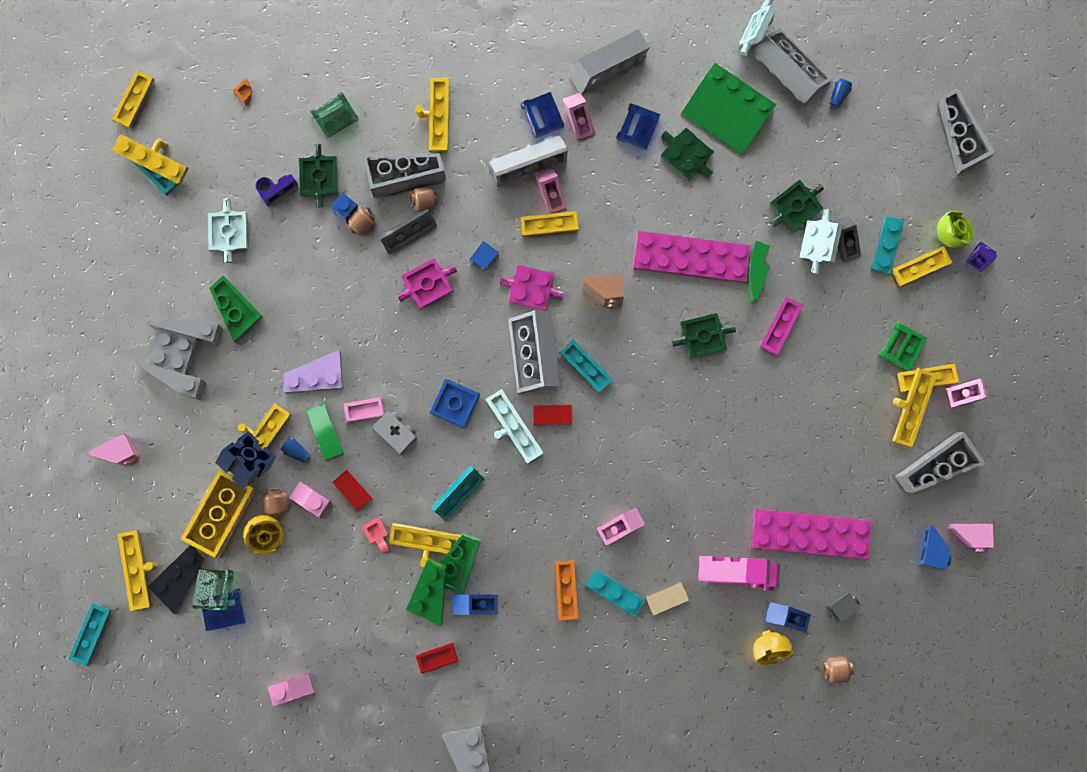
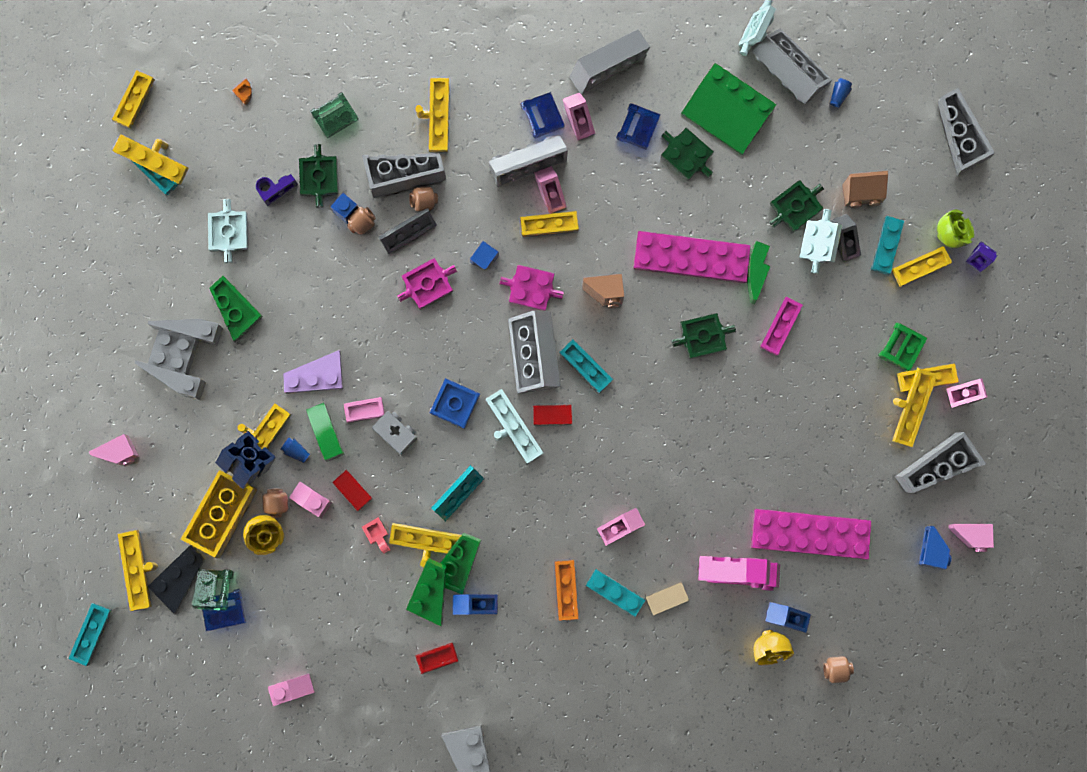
(844, 607): dark grey brick -> none
(865, 189): none -> nougat slope

